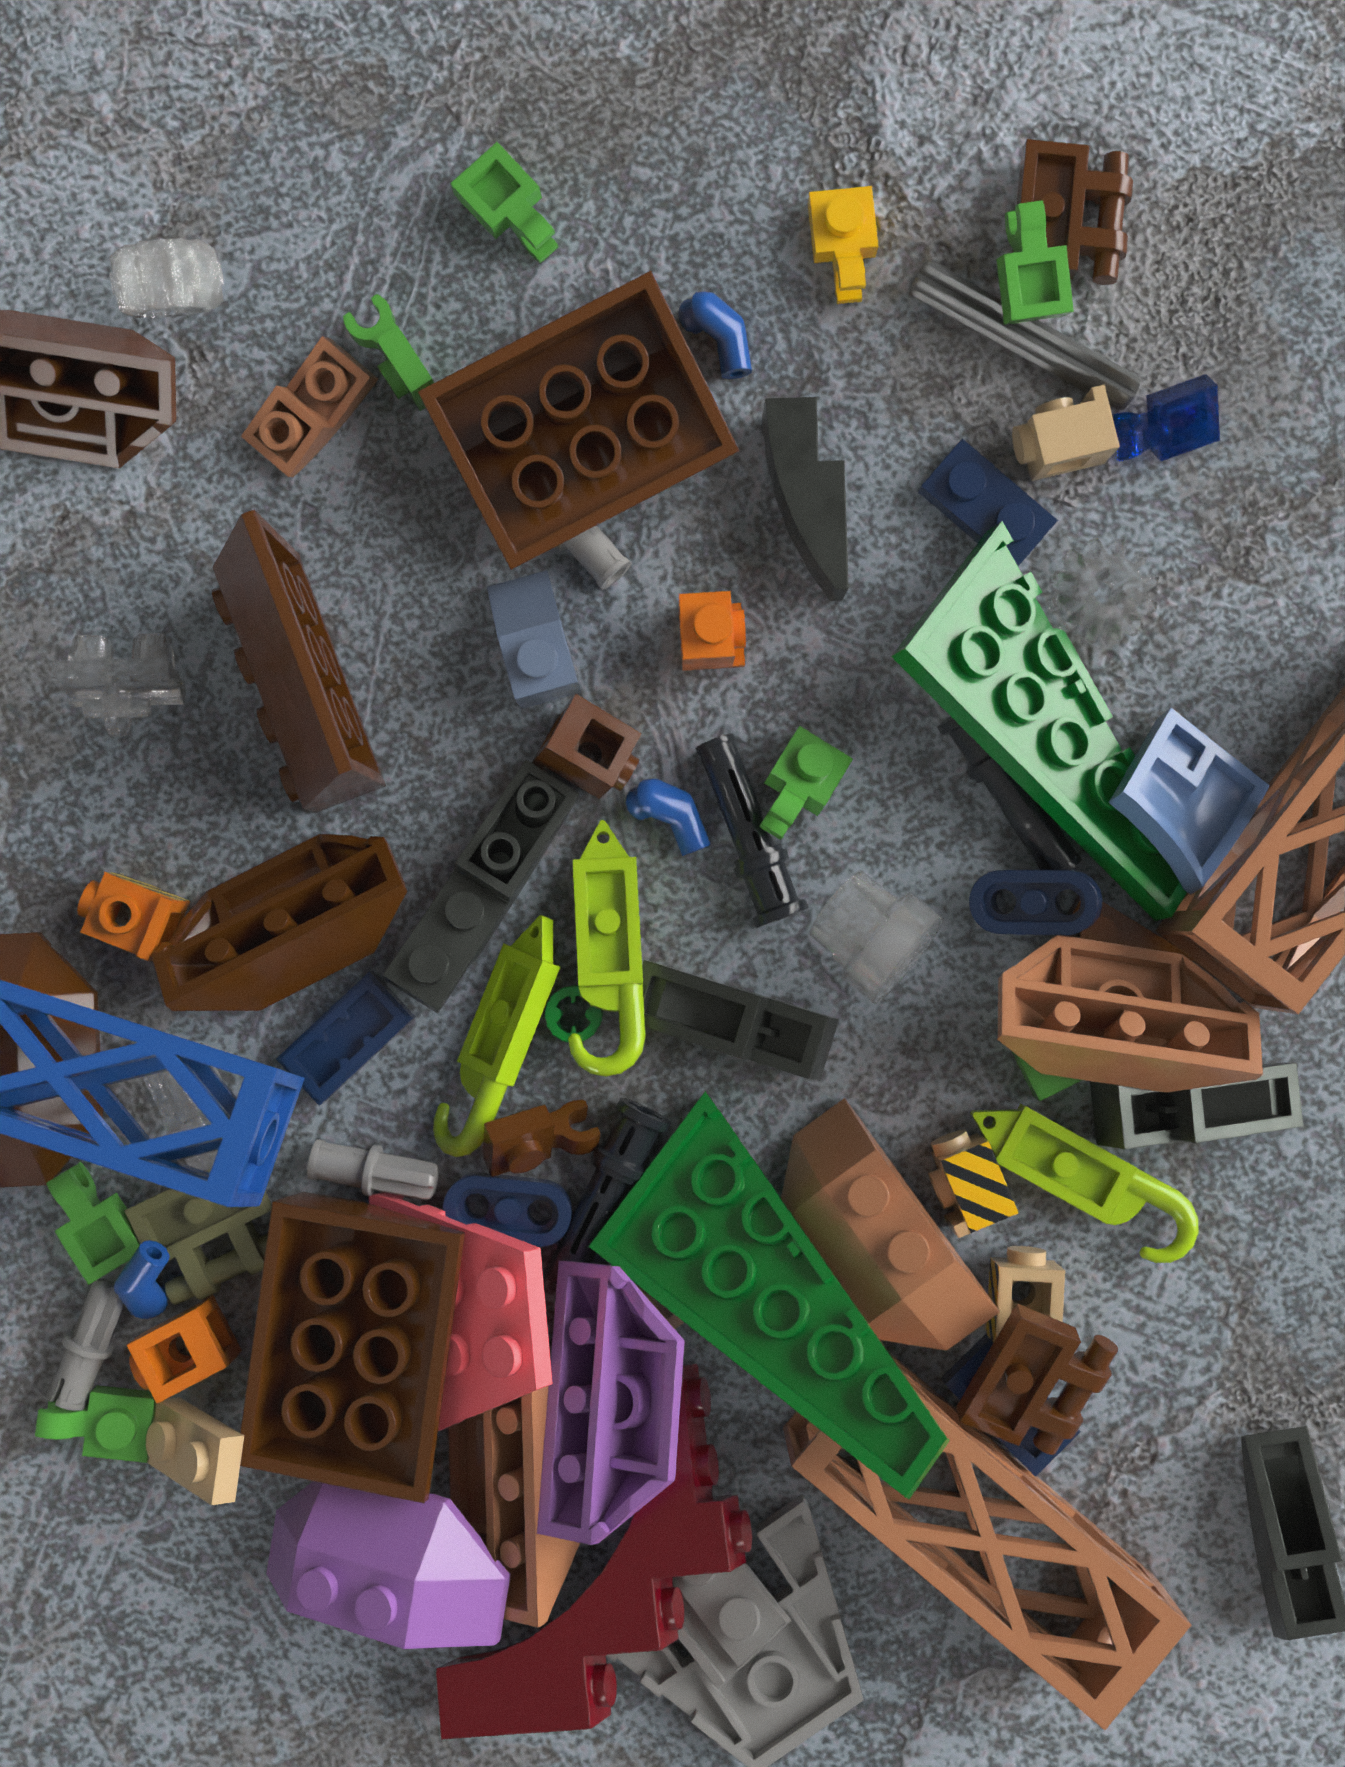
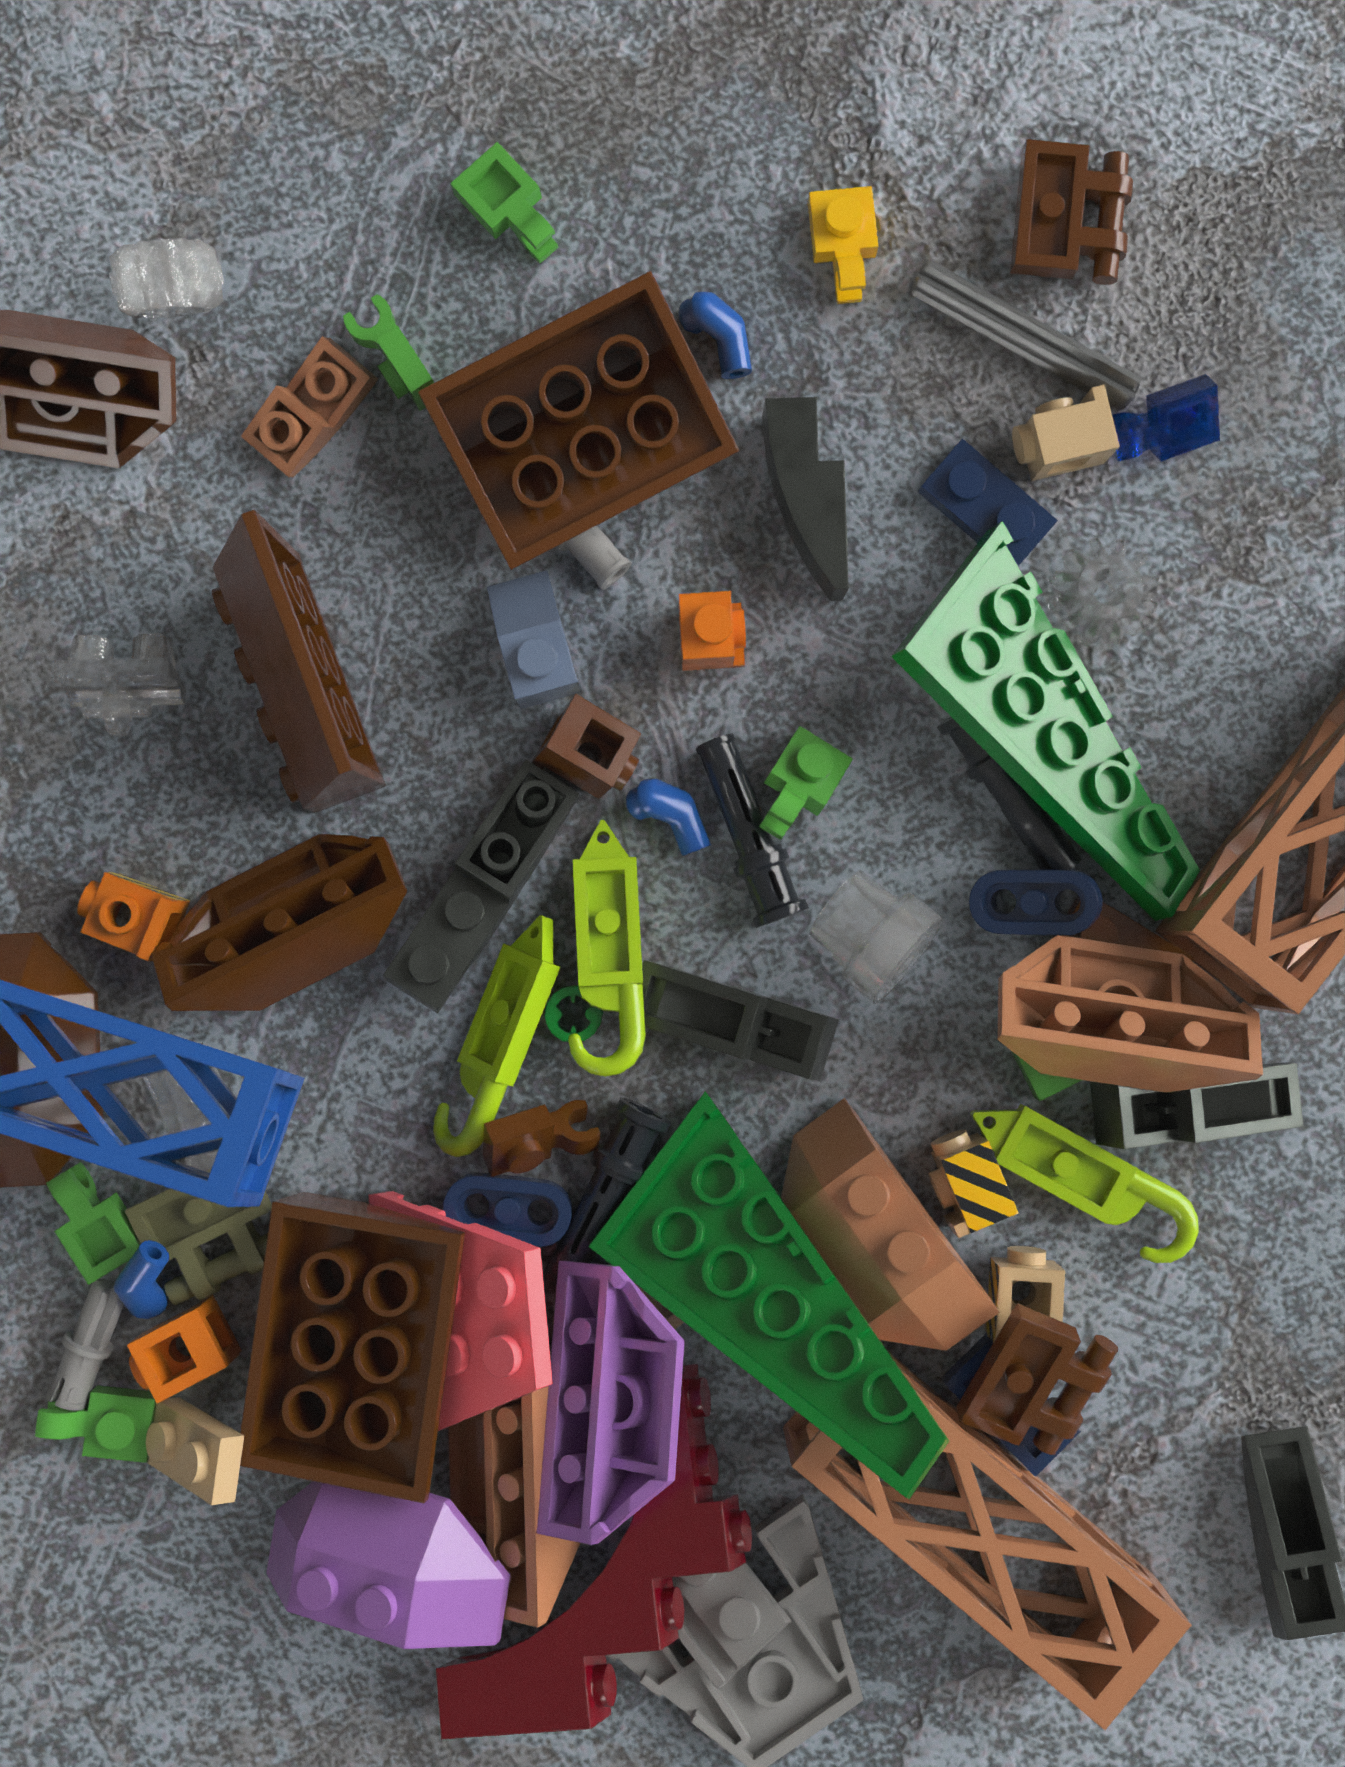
(346, 1037): dark blue plate -> none
(372, 1170): light grey axle -> none
(1034, 277): bright green plate -> none
(1188, 798): medium blue plate -> none

